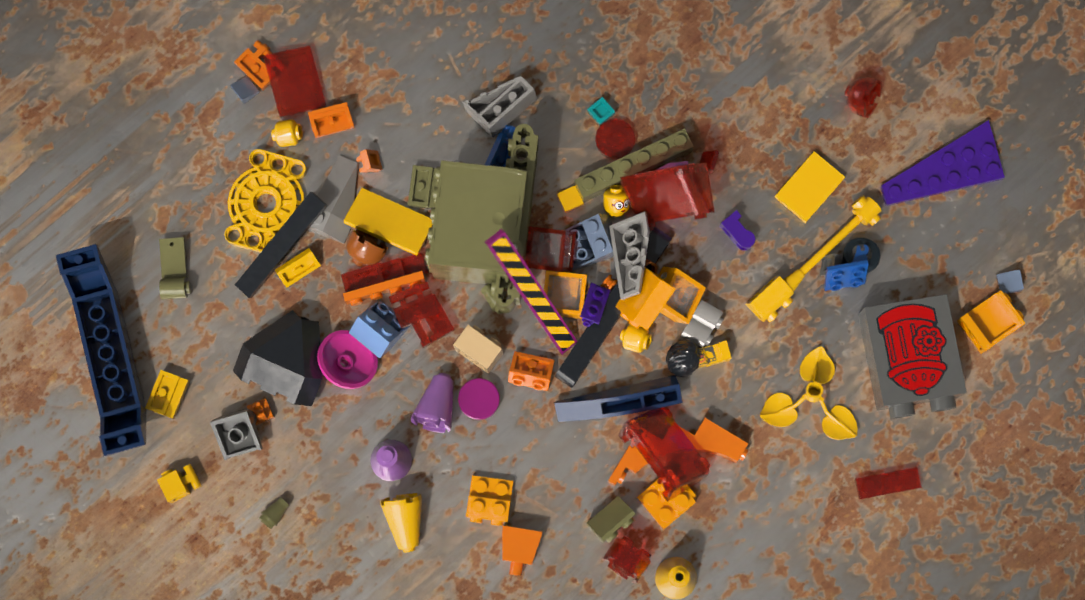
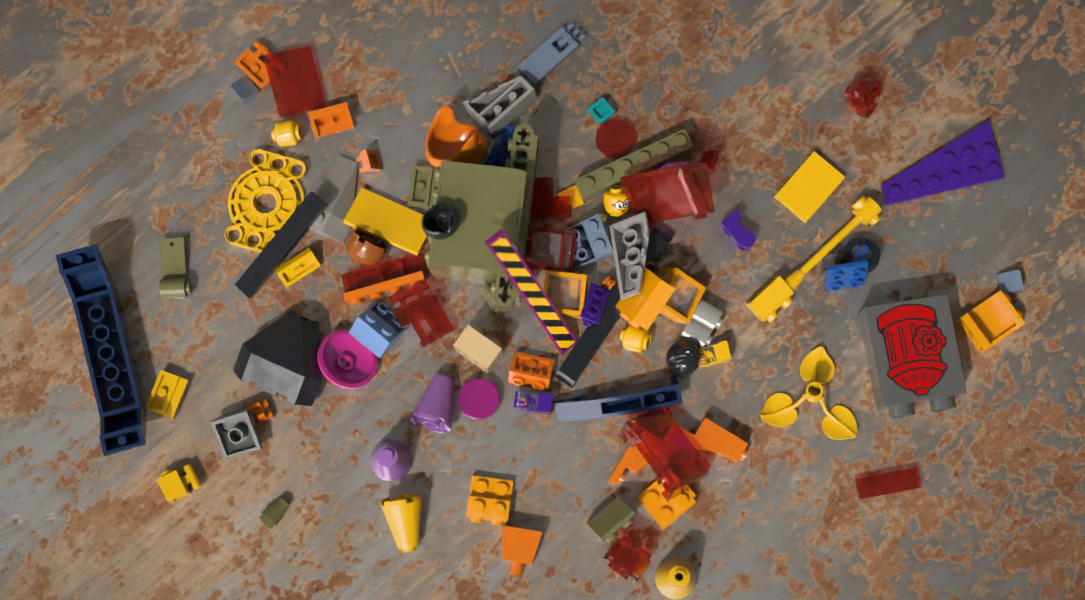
(441, 221): none -> black hair
(454, 141): none -> orange piece
(533, 402): none -> dark purple leg
(545, 205): none -> clear red plate
(547, 58): none -> sand blue hinge

